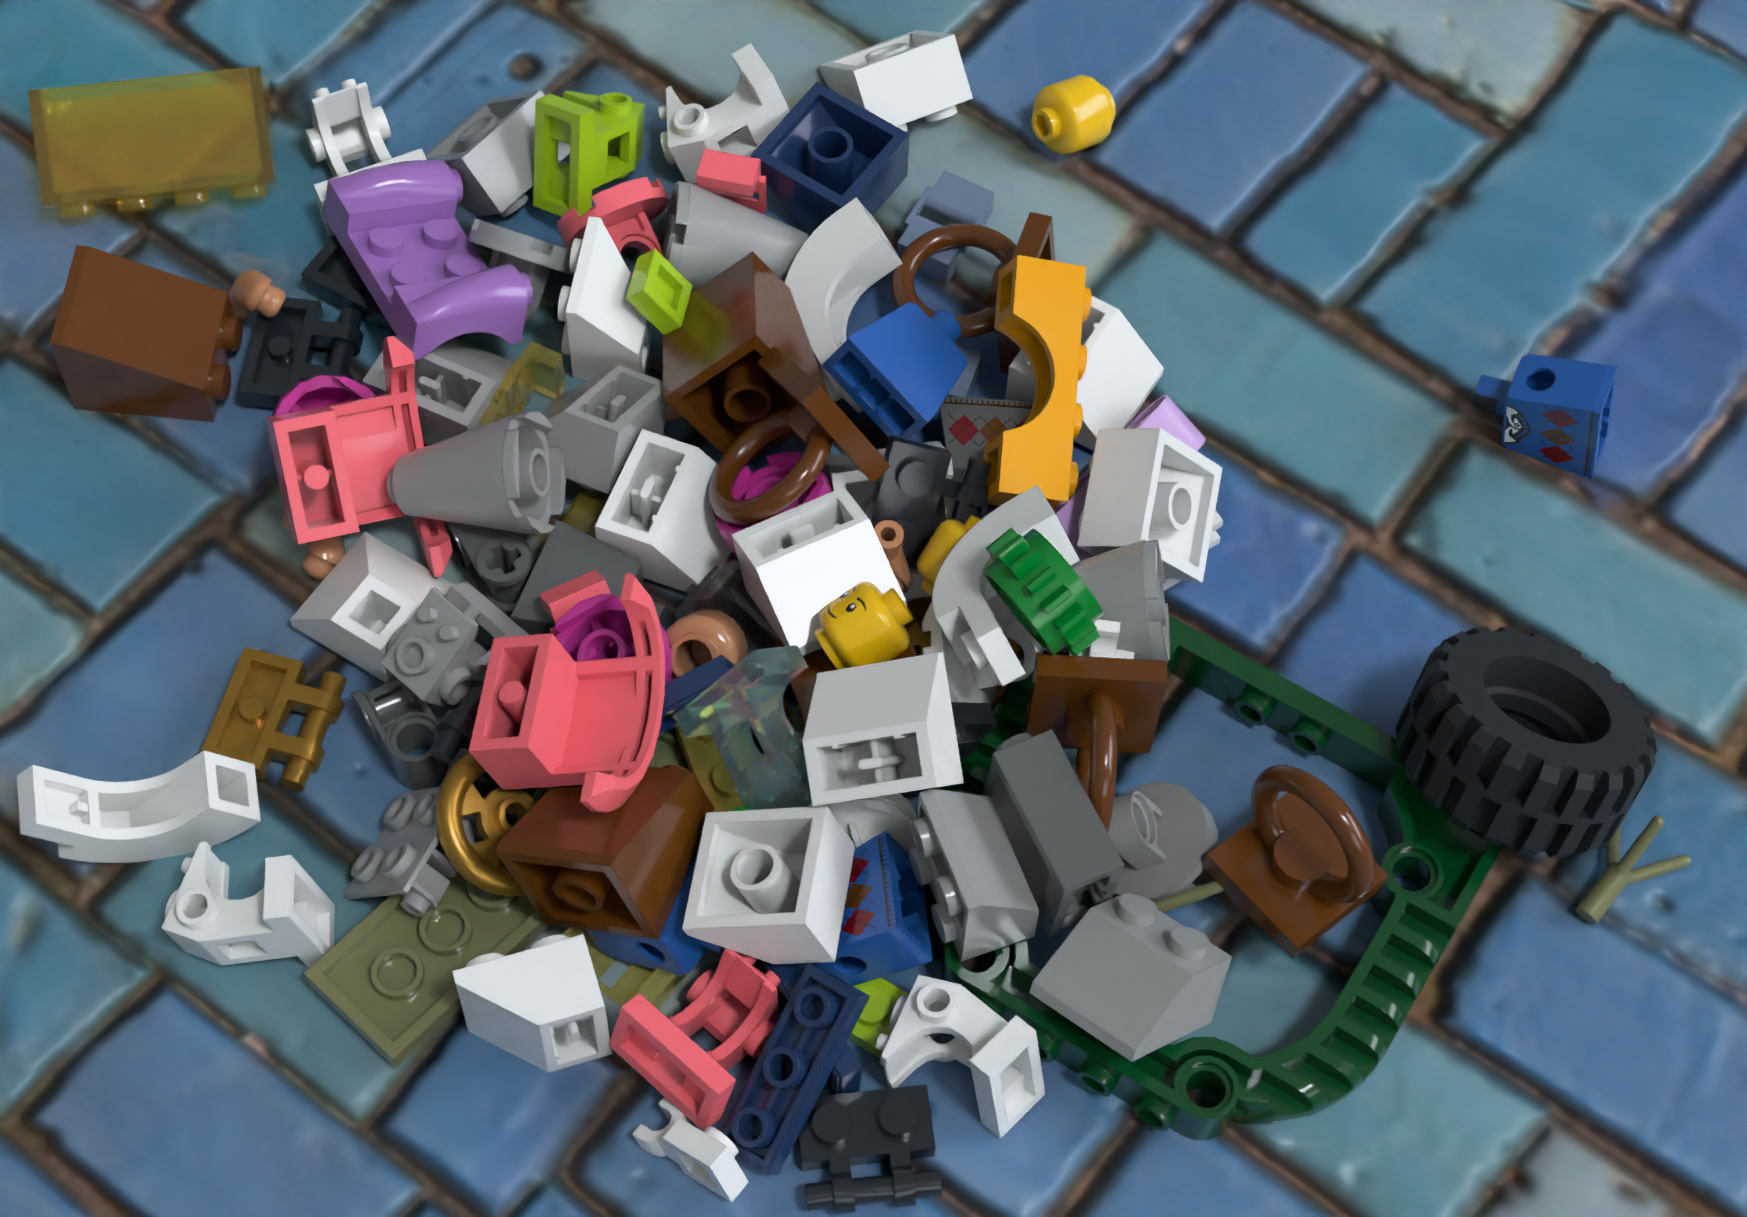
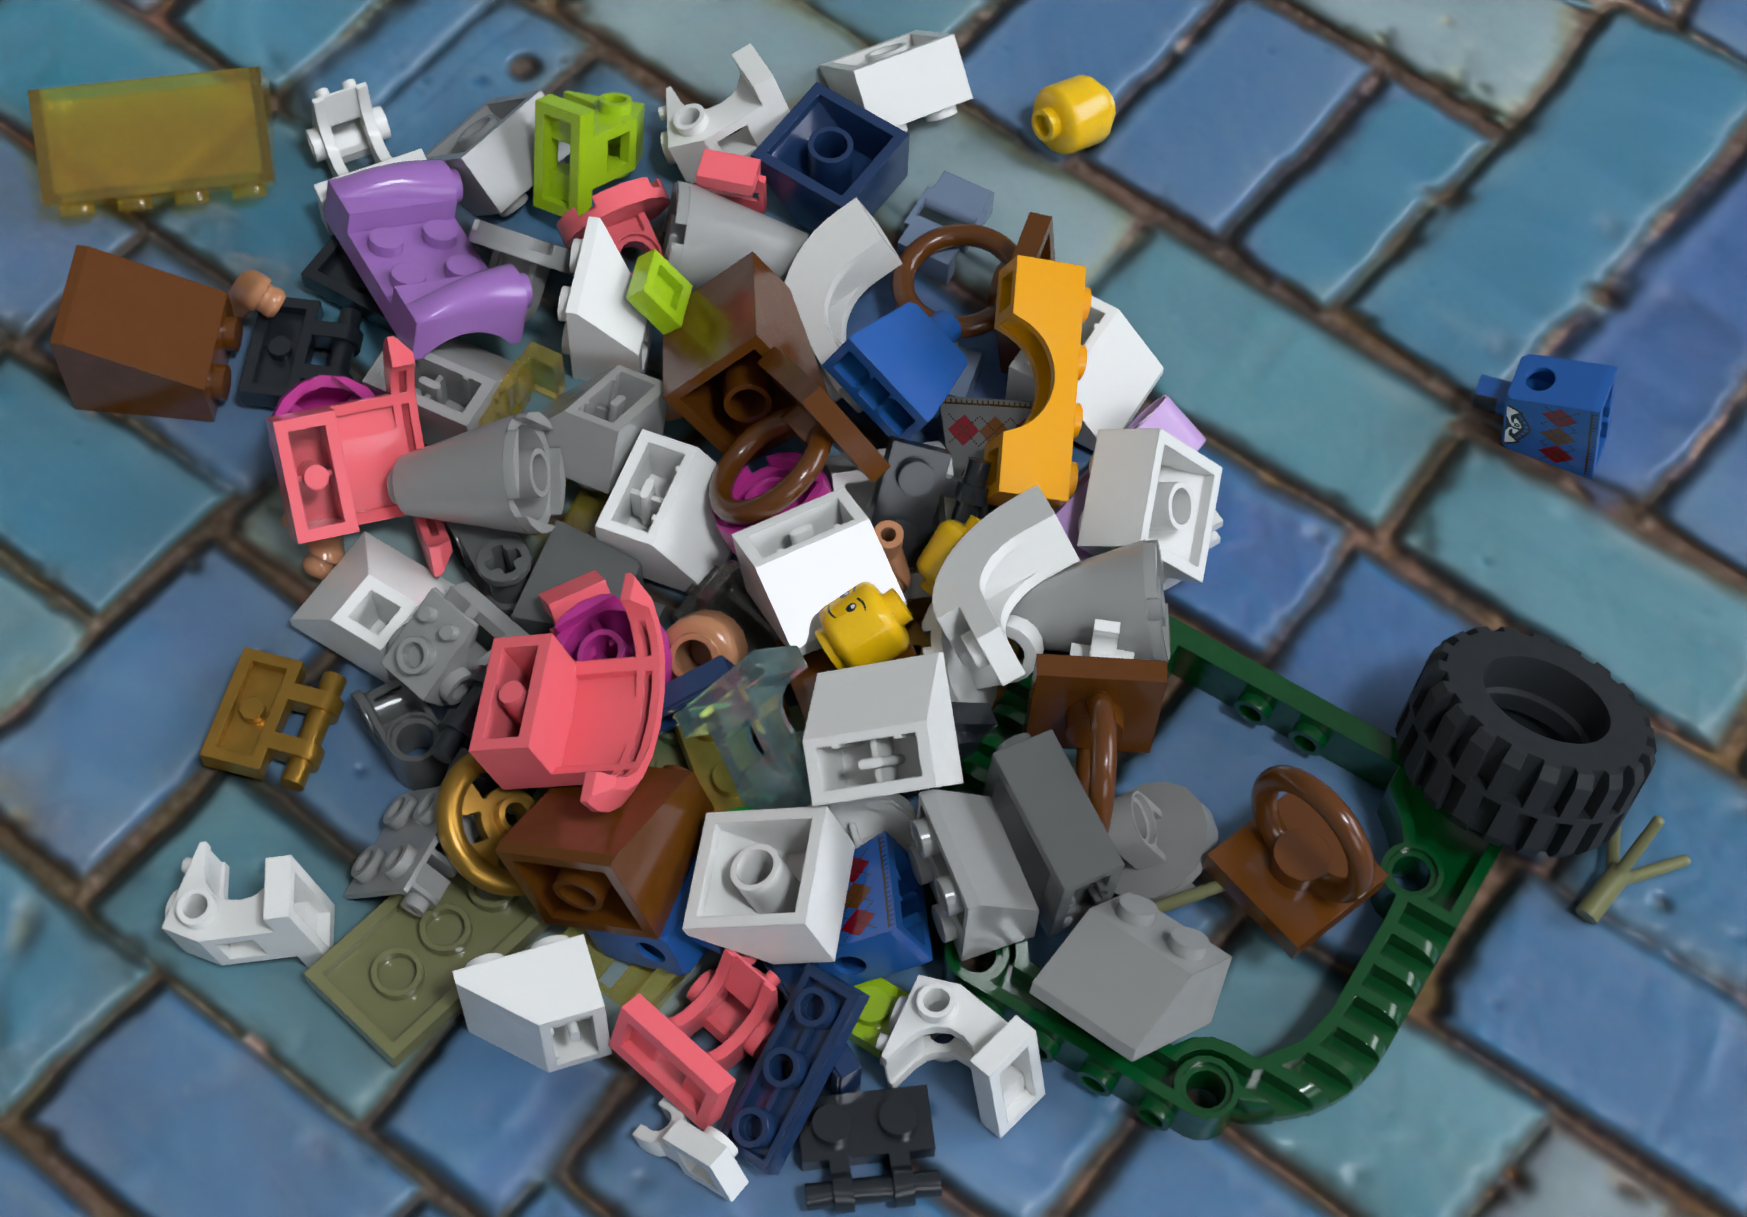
(140, 819): white arch -> none
(1043, 591): green gear -> none

